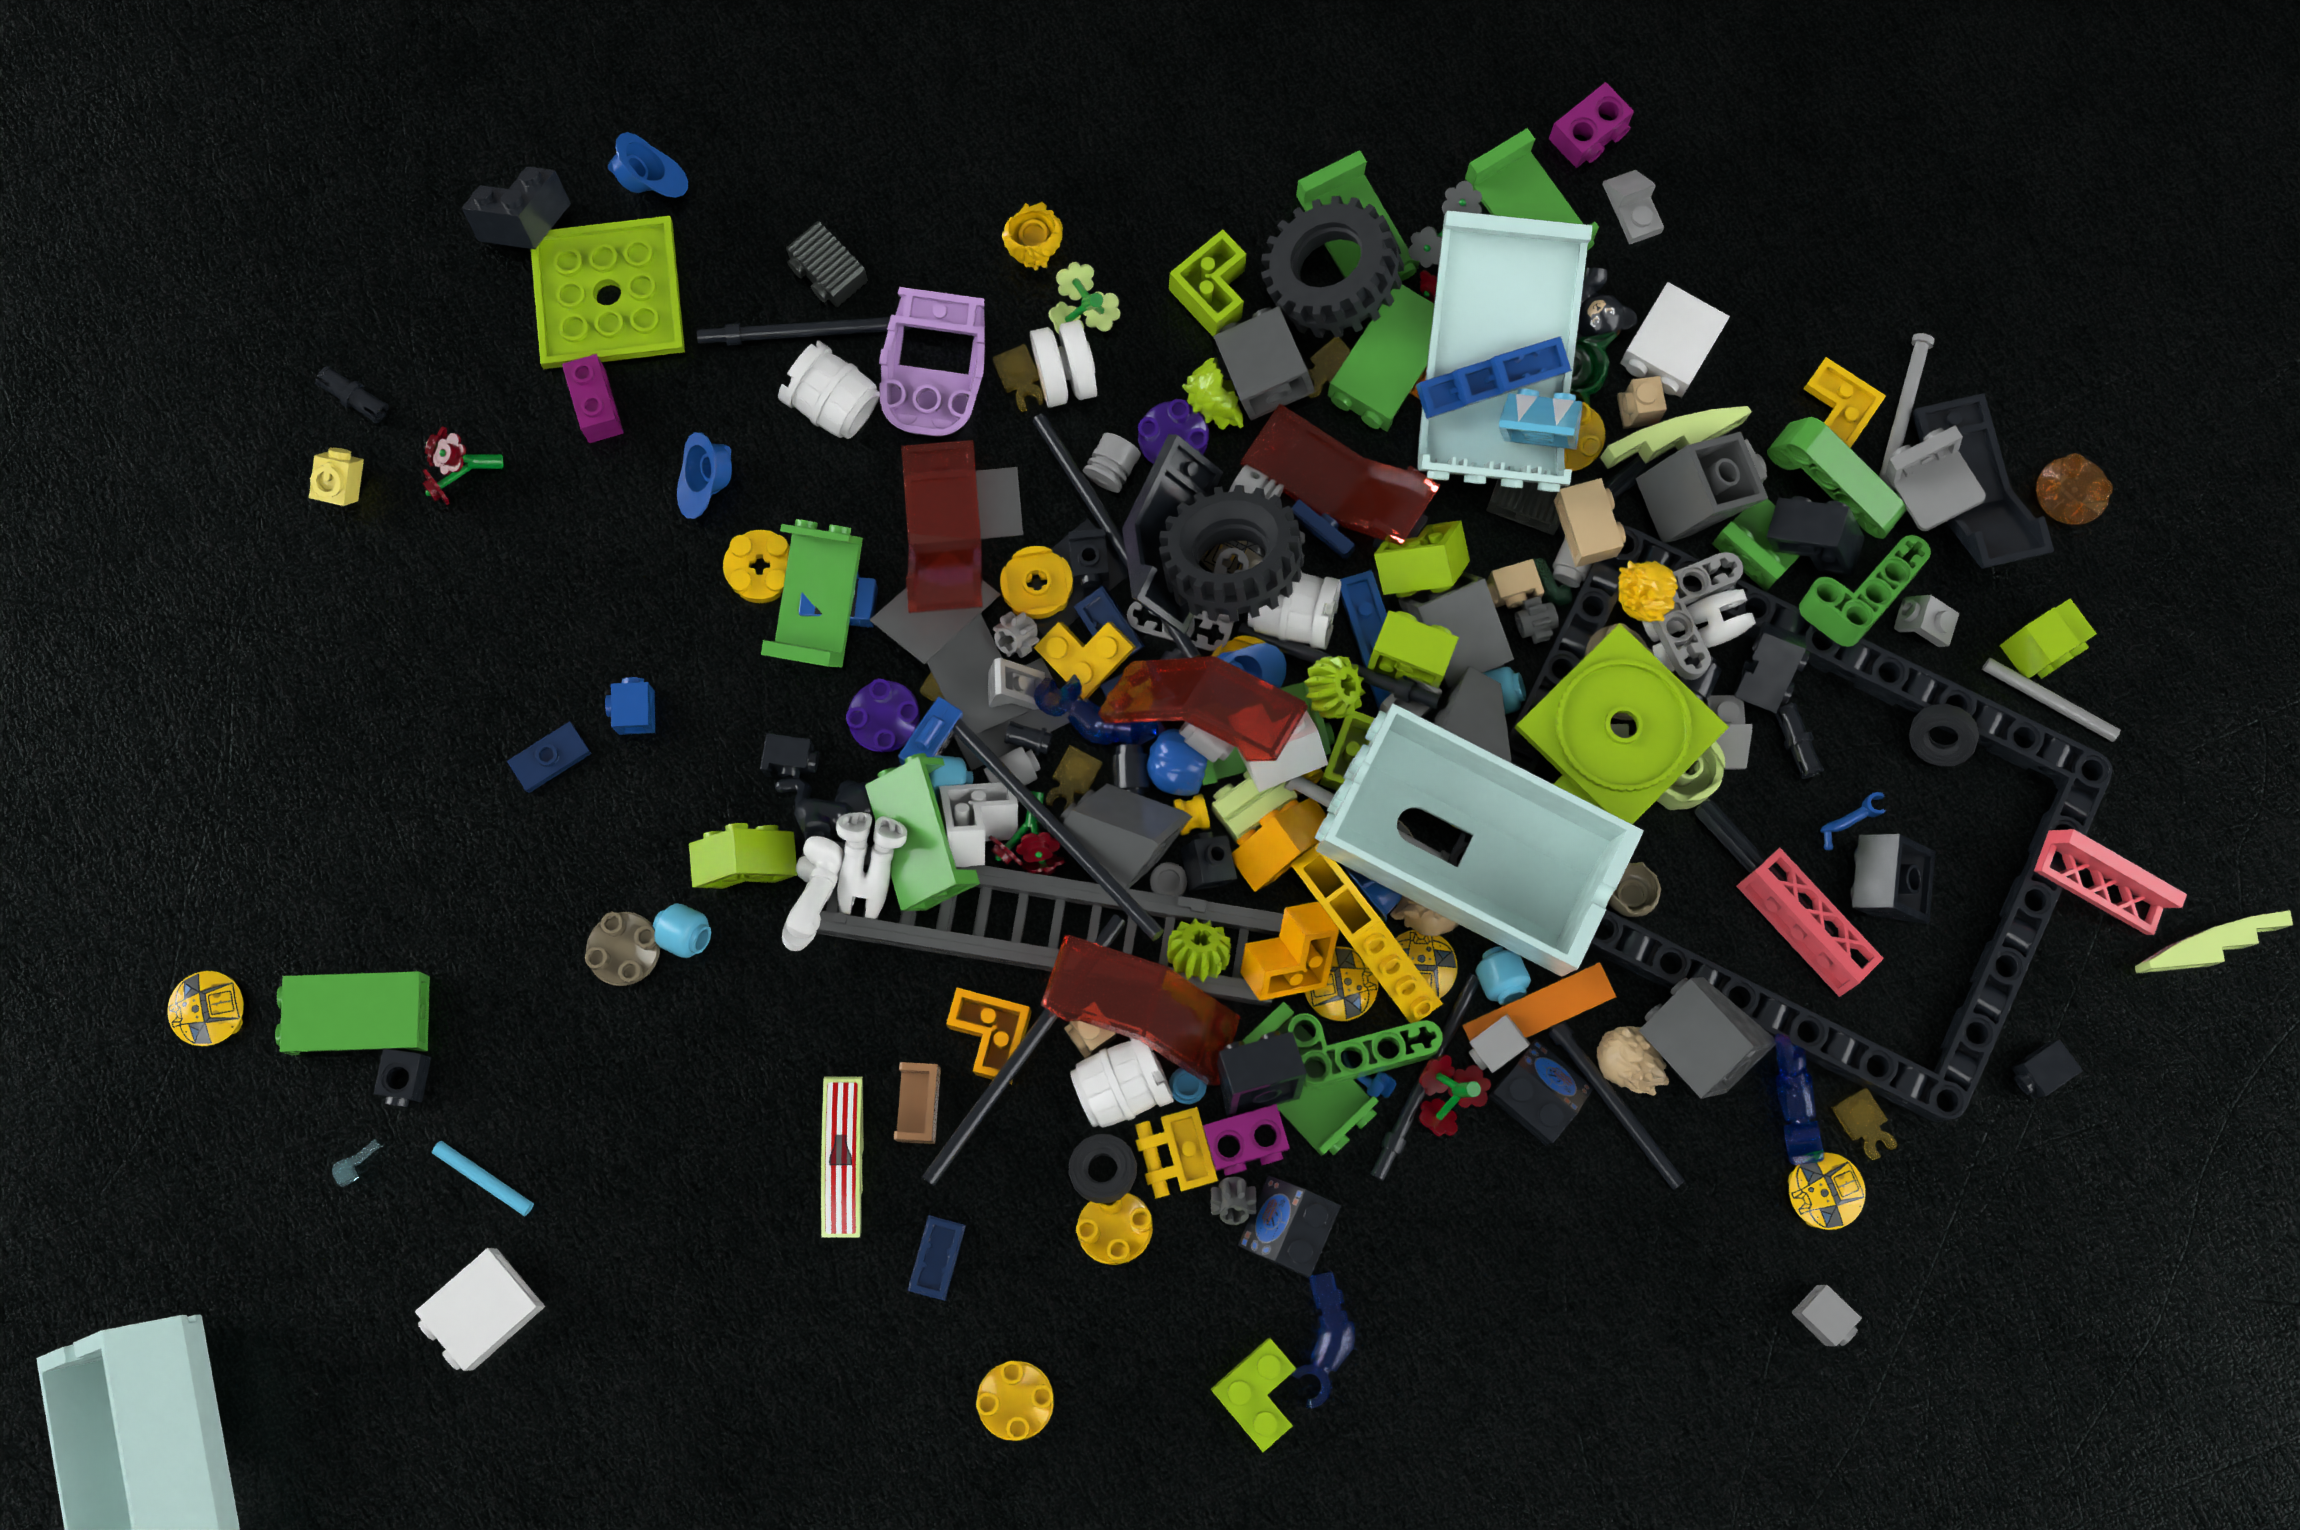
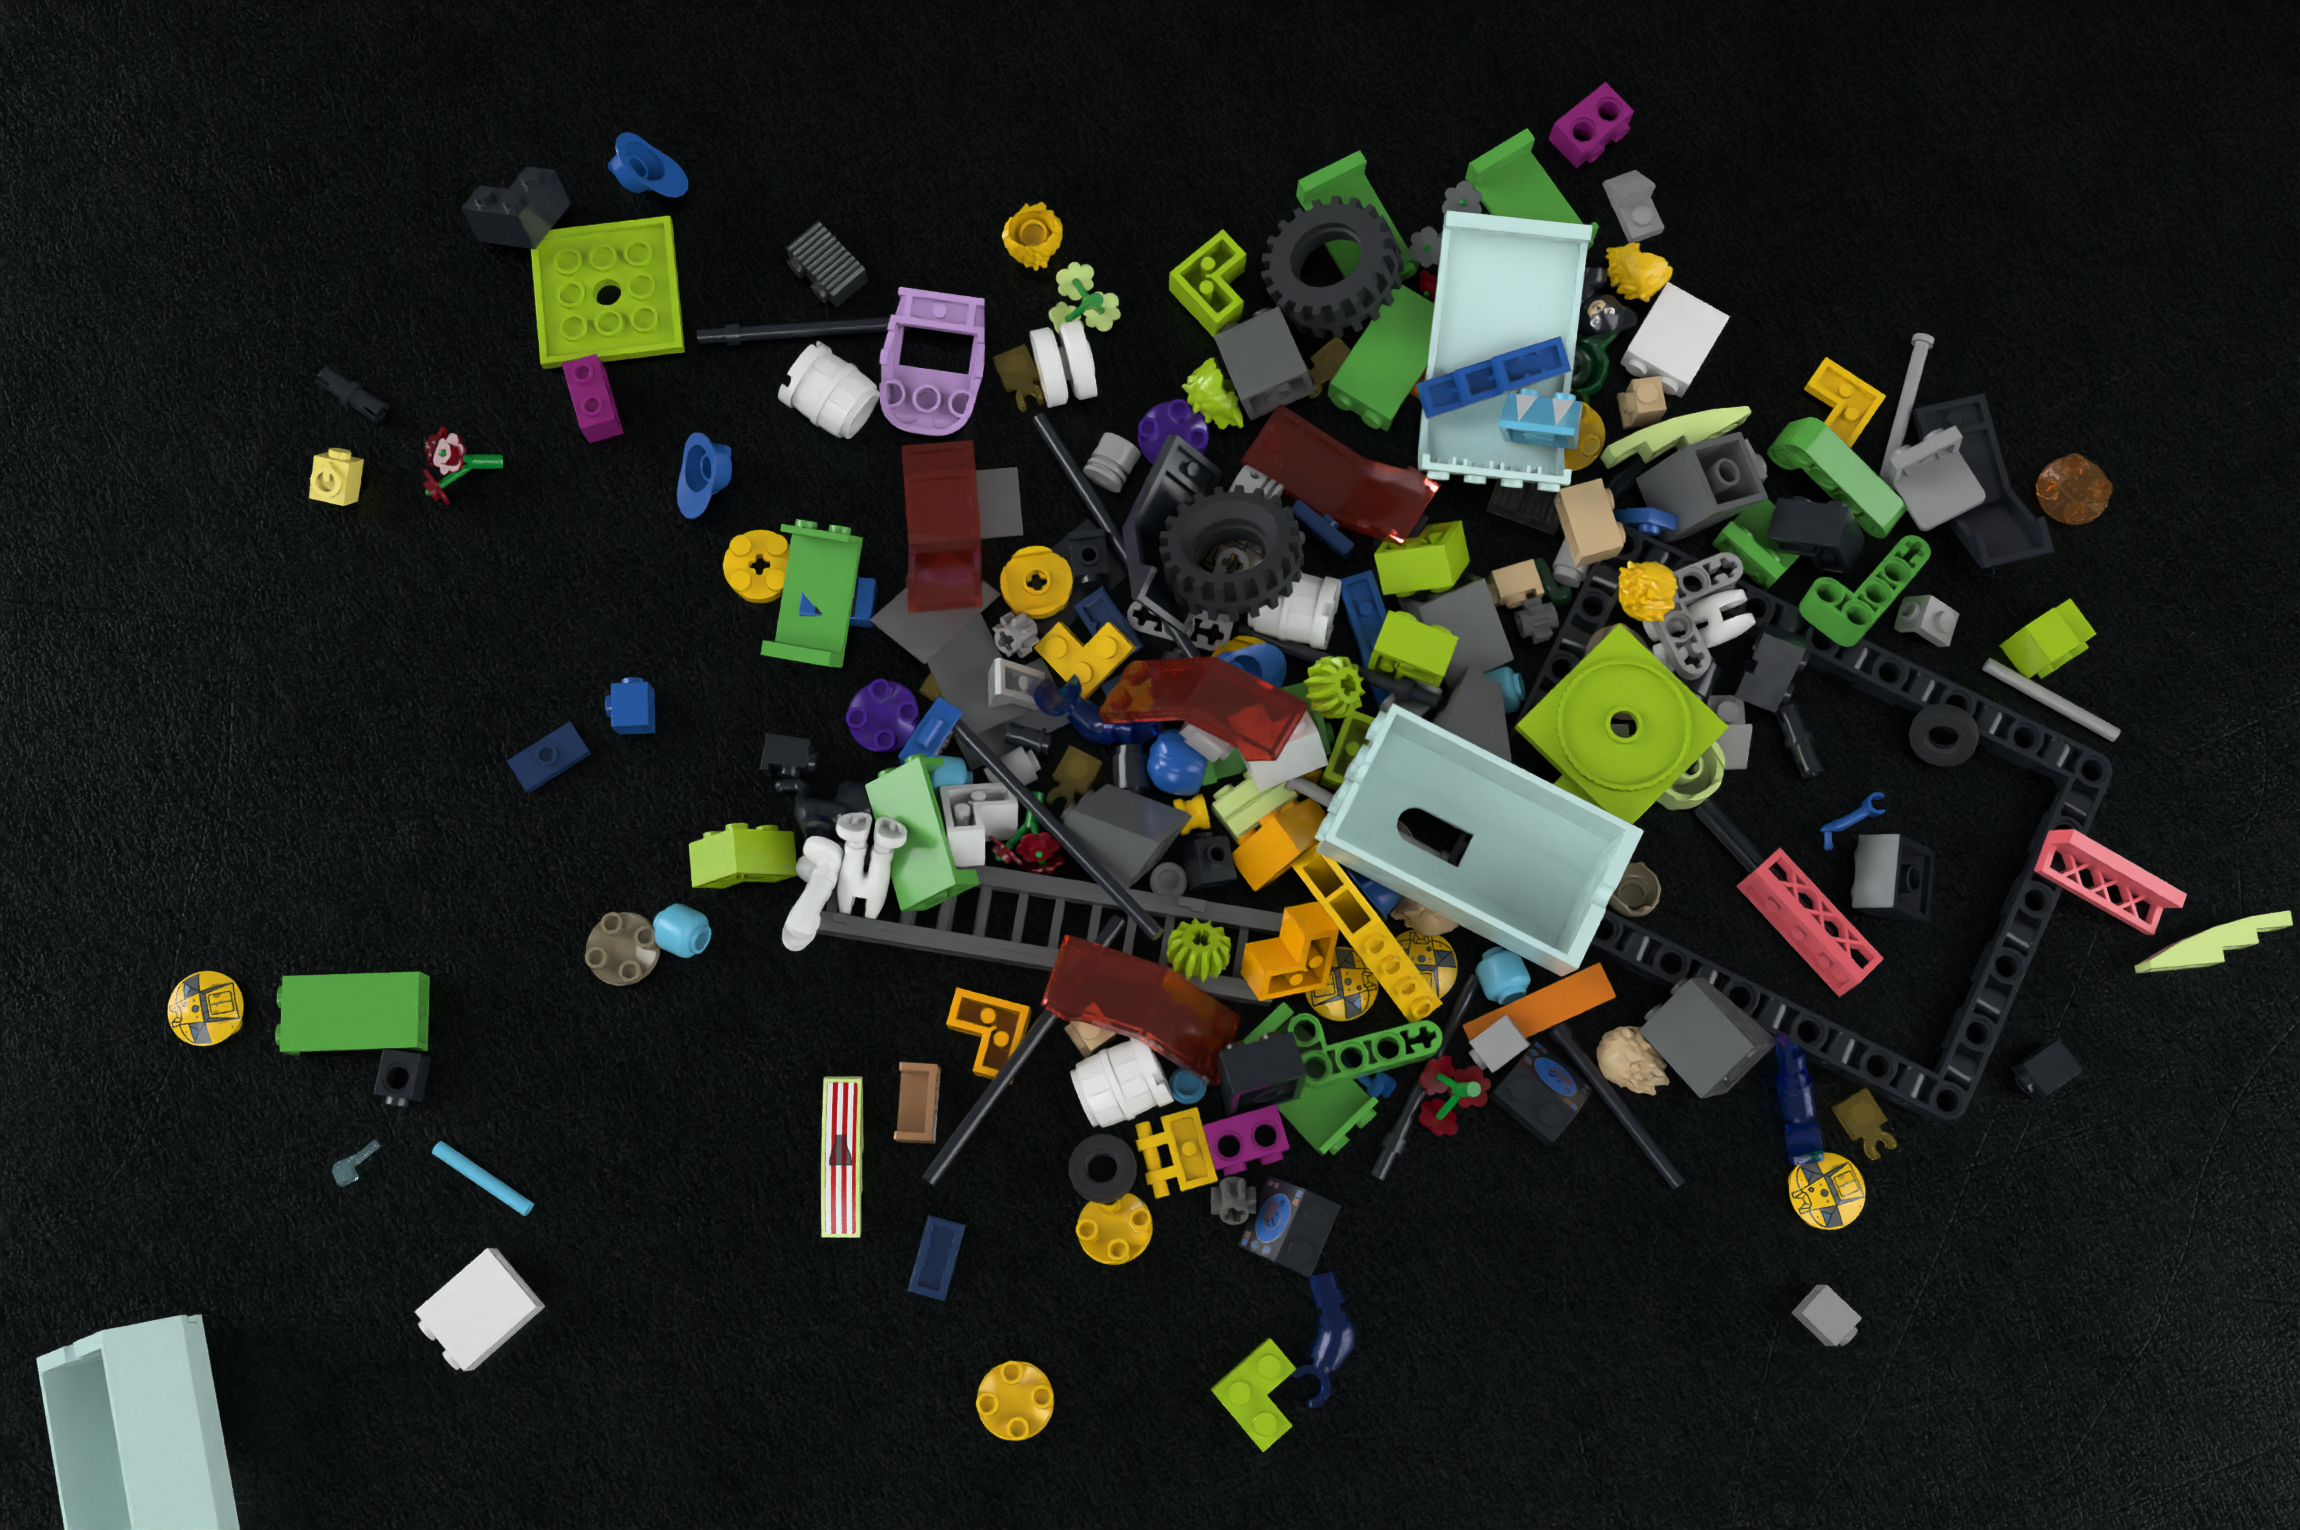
(1636, 272): none -> yellow hair
(1646, 520): none -> blue plate

